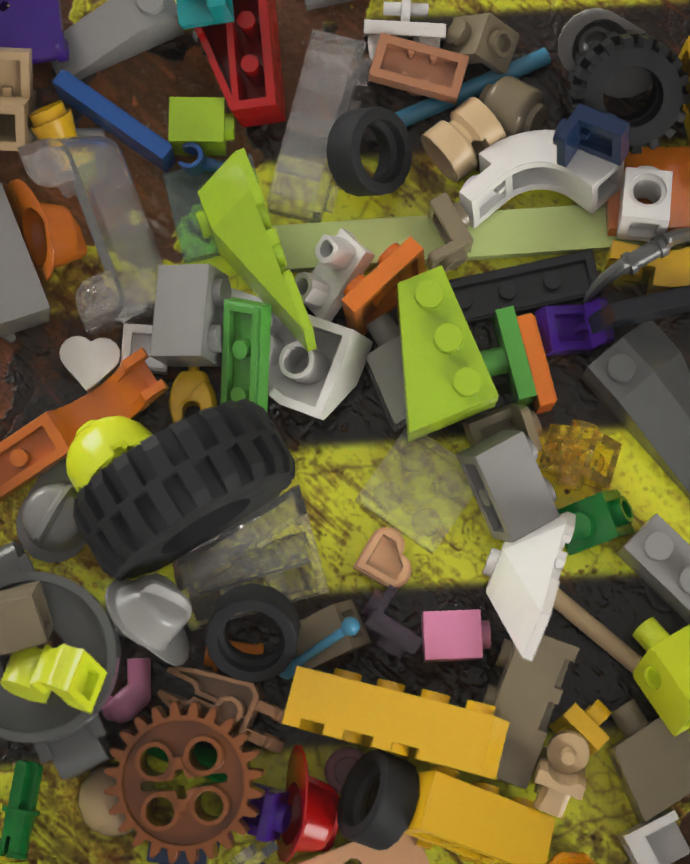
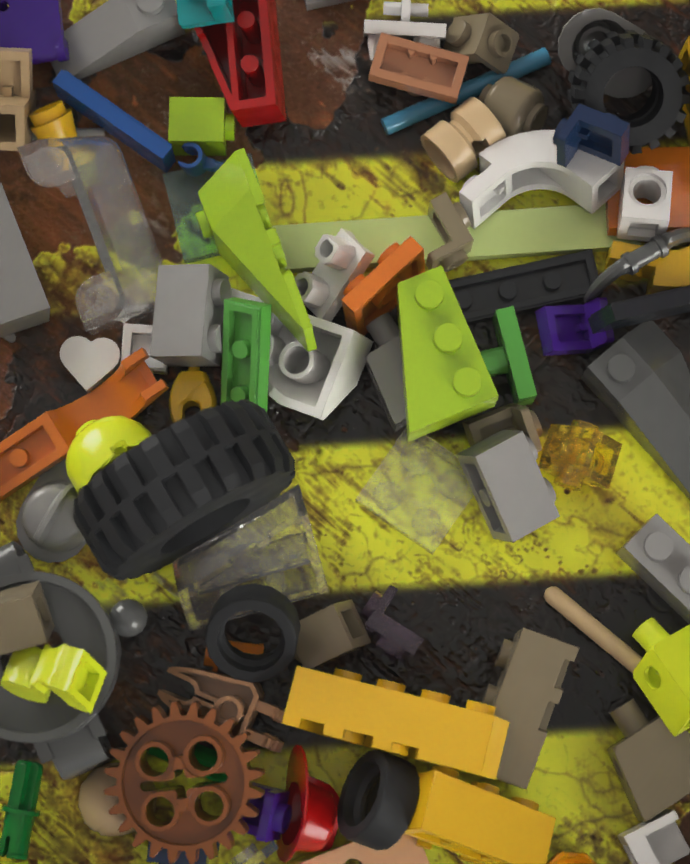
(47, 230): orange piece -> none
(134, 695): bright pink arm -> none
(152, 615): light grey piece -> none
(324, 92): clear brick -> none
(339, 766): tile -> none
(349, 626): dark azure hinge -> none
(384, 558): light nougat tile -> none
(393, 146): black tyre -> none
(454, 635): bright pink brick -> none
(526, 581): white wedge -> none
(538, 364): orange tile -> none
(561, 772): tan hips -> none
(585, 723): yellow tile -> none
(599, 520): green bracket -> none

